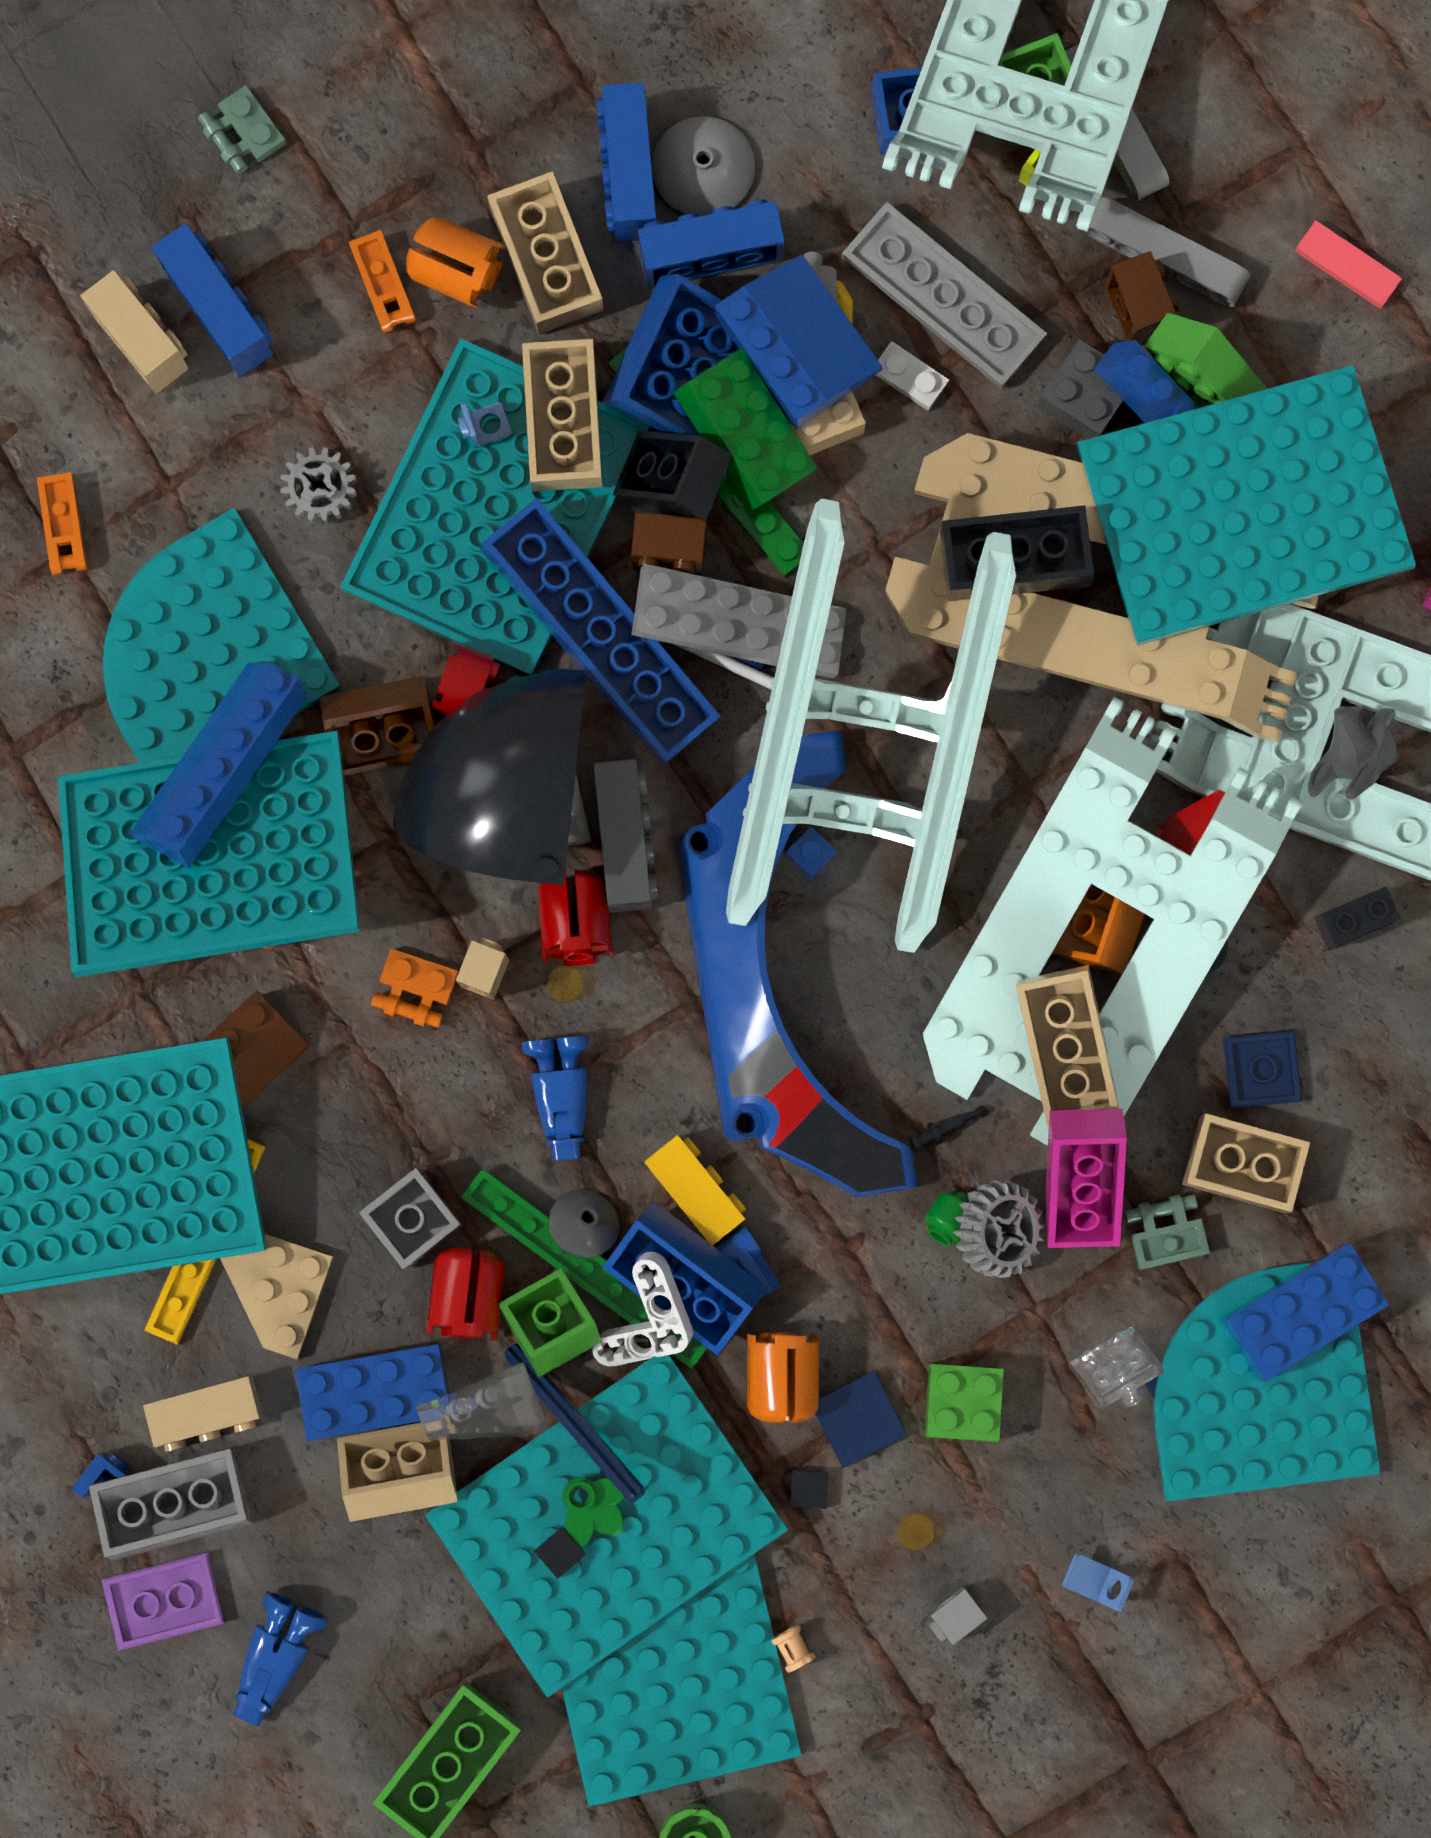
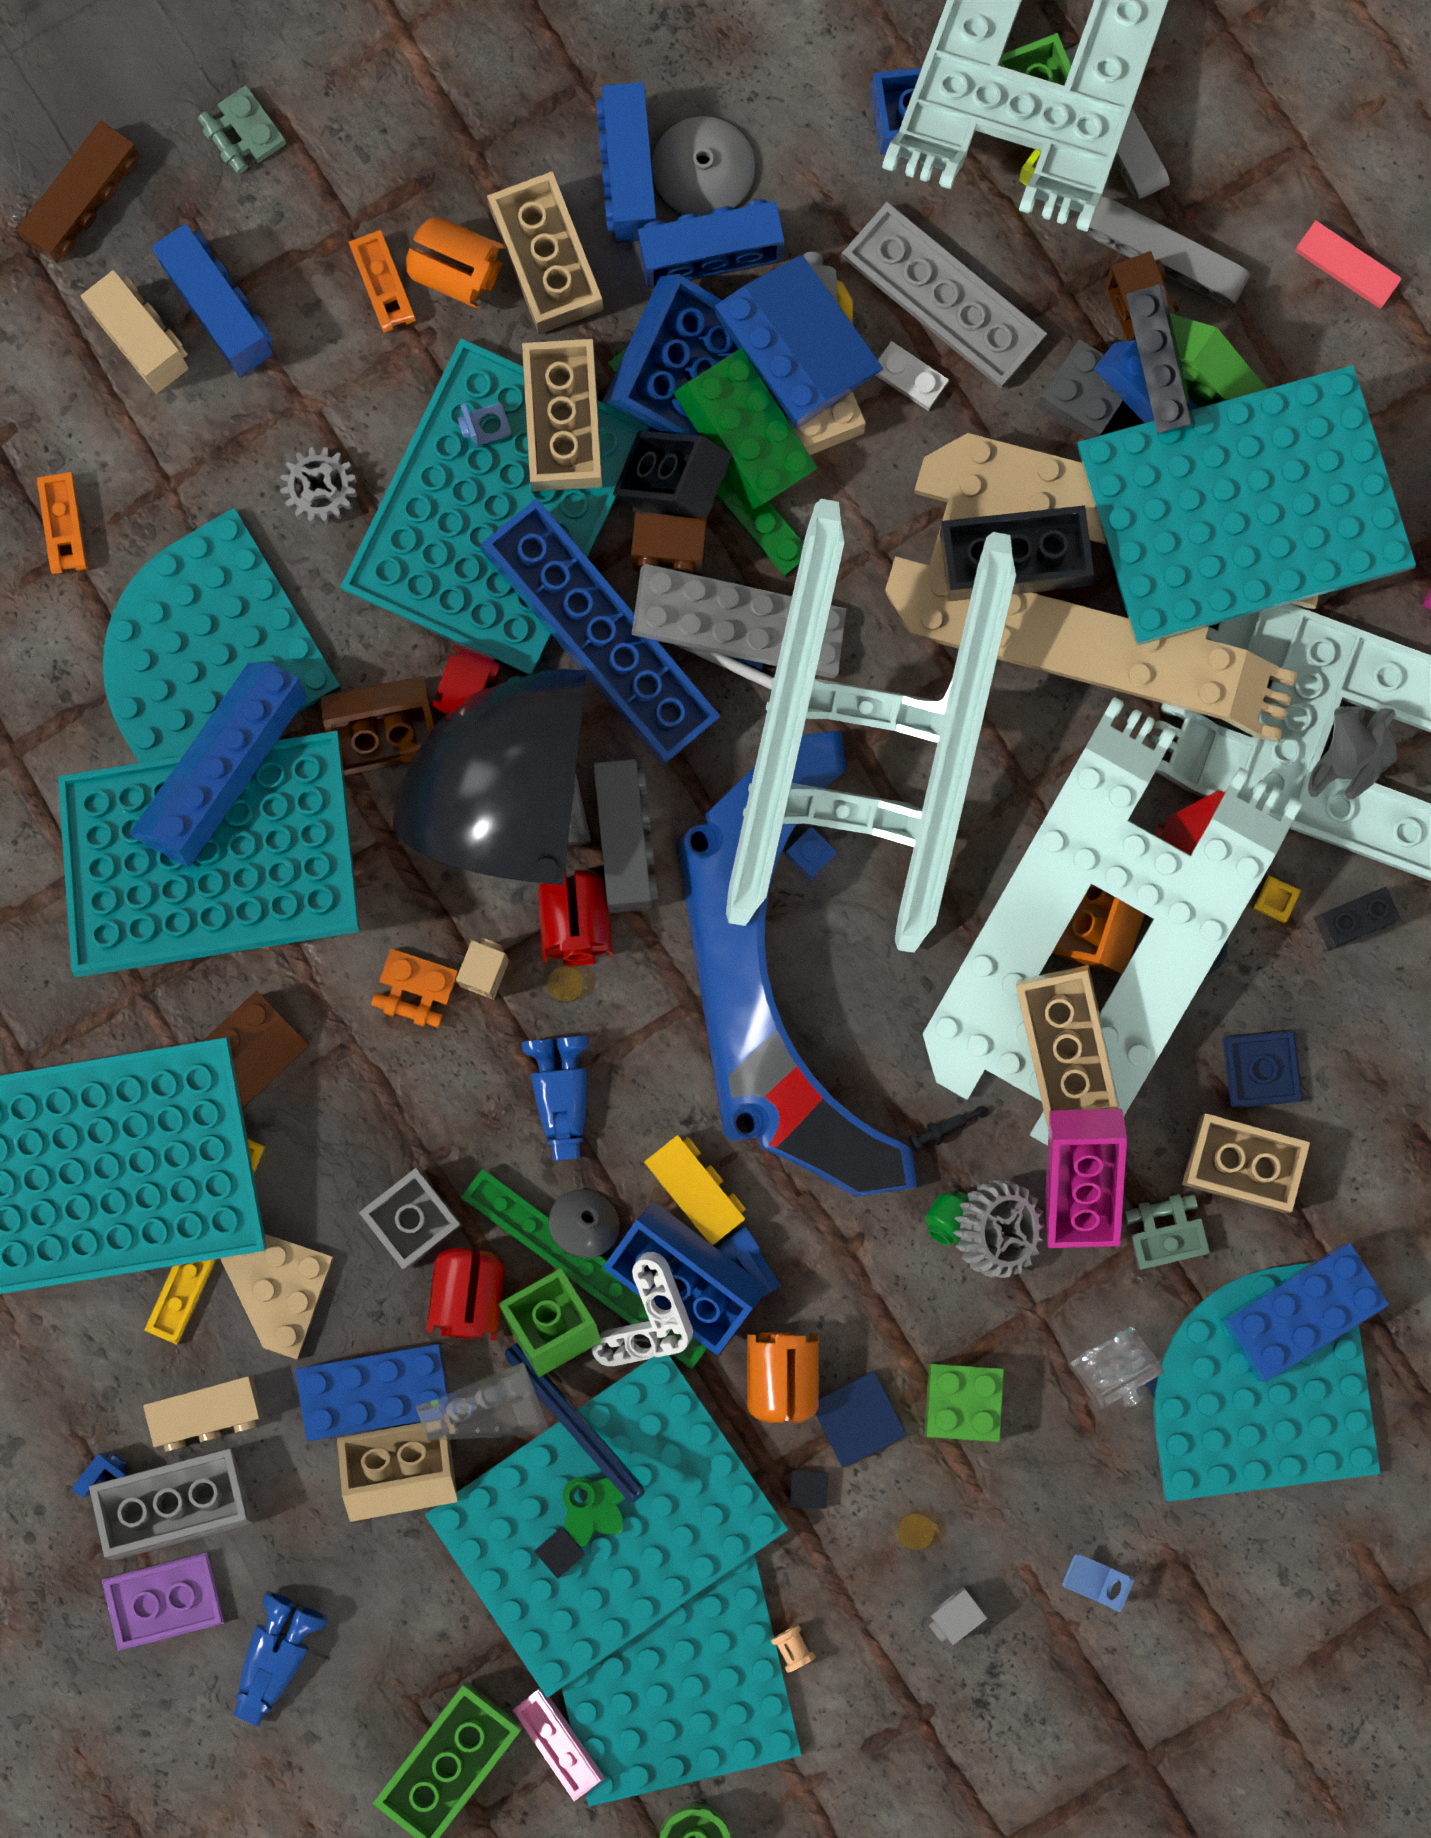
(79, 192): none -> reddish brown brick
(558, 1744): none -> bright pink tile
(1160, 359): none -> black plate
(1276, 899): none -> yellow tile

